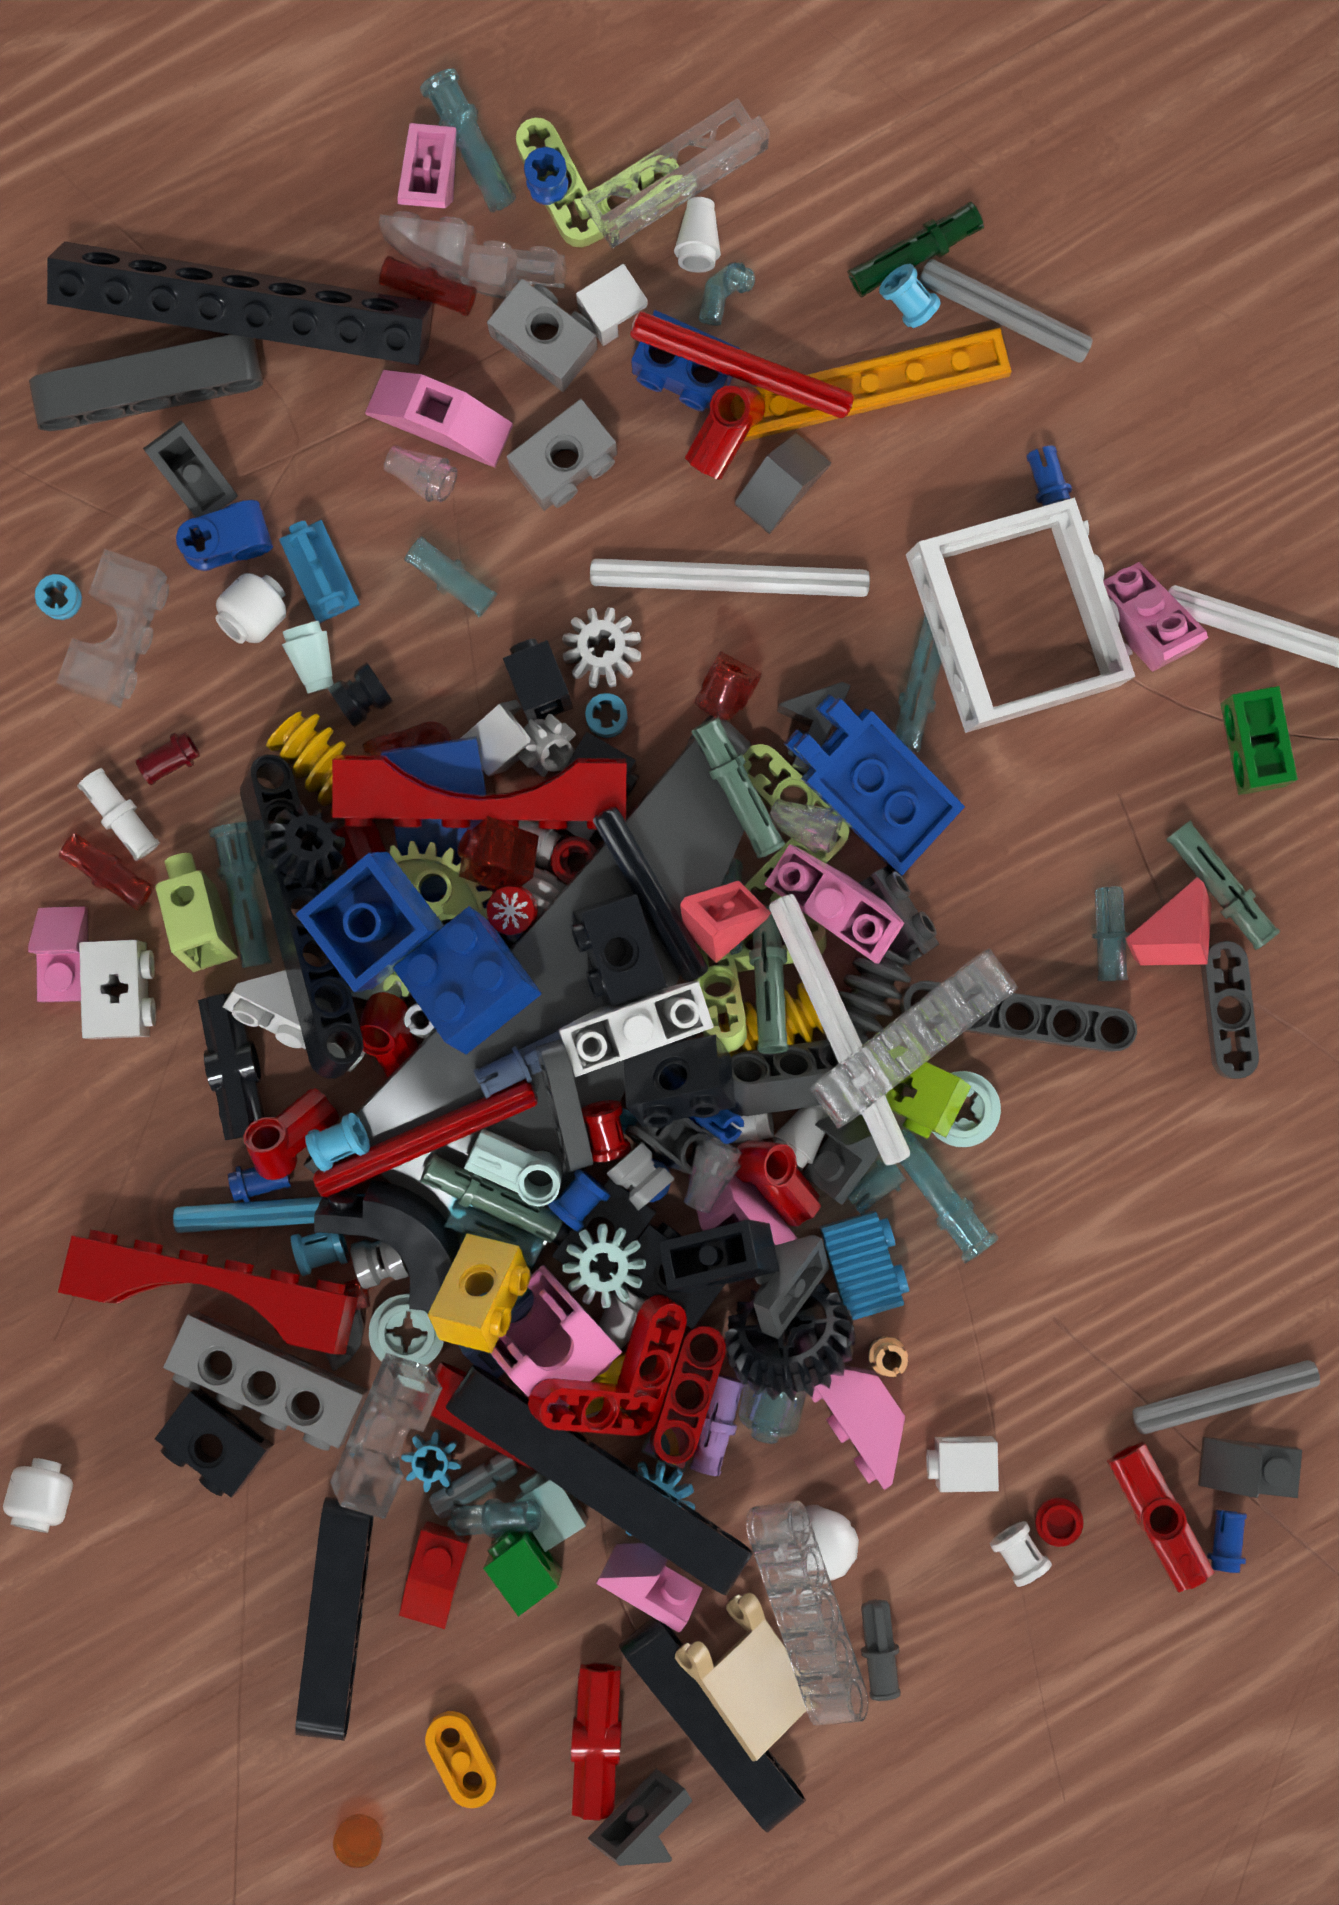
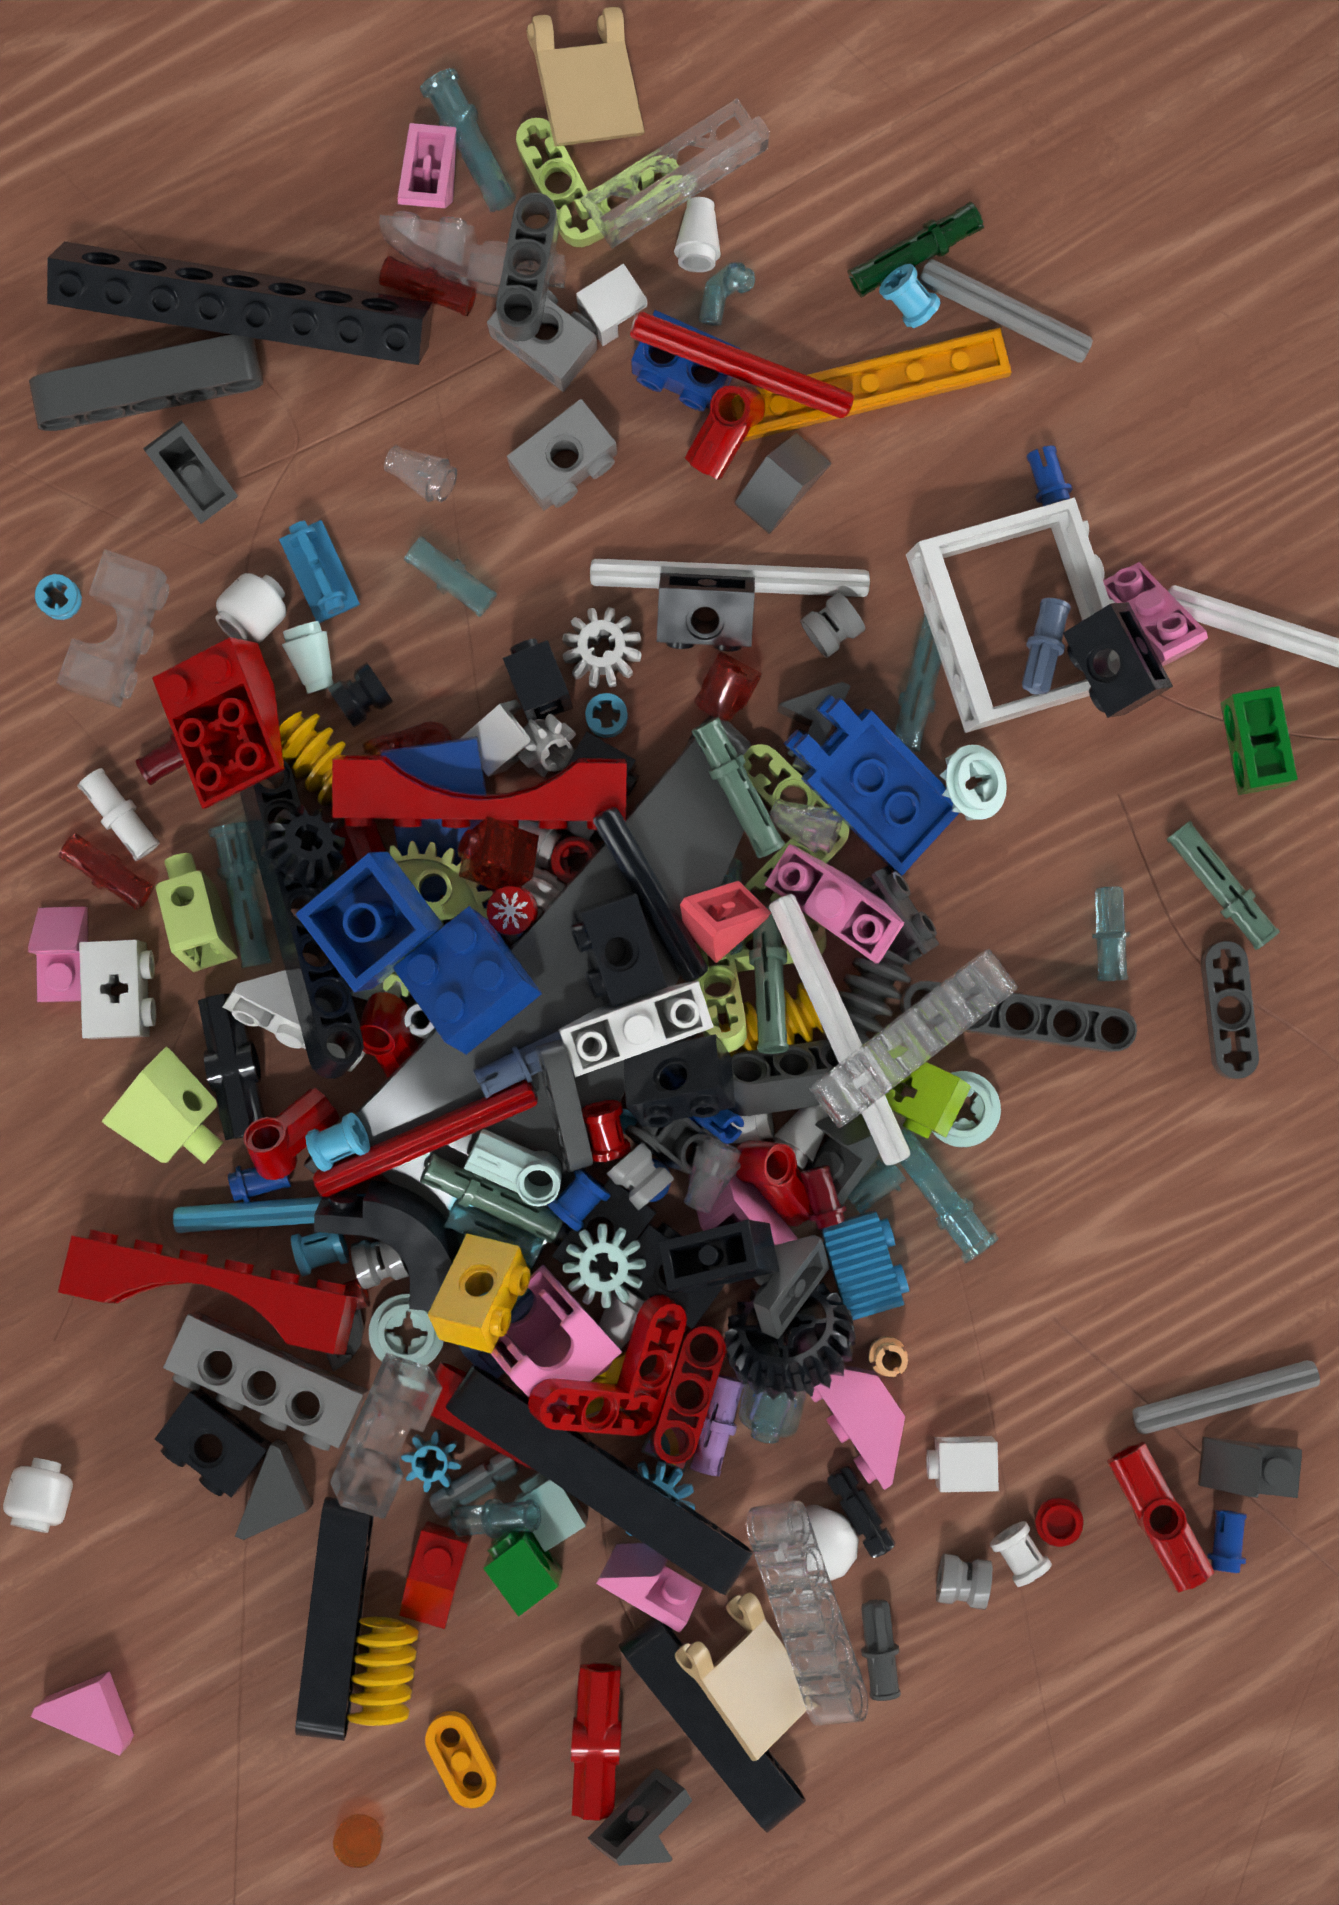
(90, 1713): none -> bright pink slope
(166, 1111): none -> yellowish green torso
(223, 718): none -> red slope
(230, 536): blue piece -> none
(276, 1494): none -> dark grey slope
(385, 1673): none -> yellow piece
(440, 415): bright pink slope -> none
(524, 245): none -> dark grey beam
(538, 164): blue bush -> none
(588, 86): none -> tan flag
(728, 595): none -> black brick
(822, 1197): none -> dark red pin
(832, 624): none -> light grey wheel
(861, 1511): none -> black axle
(964, 1581): none -> light grey wheel
(988, 795): none -> light aqua gear
(1045, 646): none -> sand blue axle
(1140, 671): none -> black brick
(1177, 931): coral slope -> none

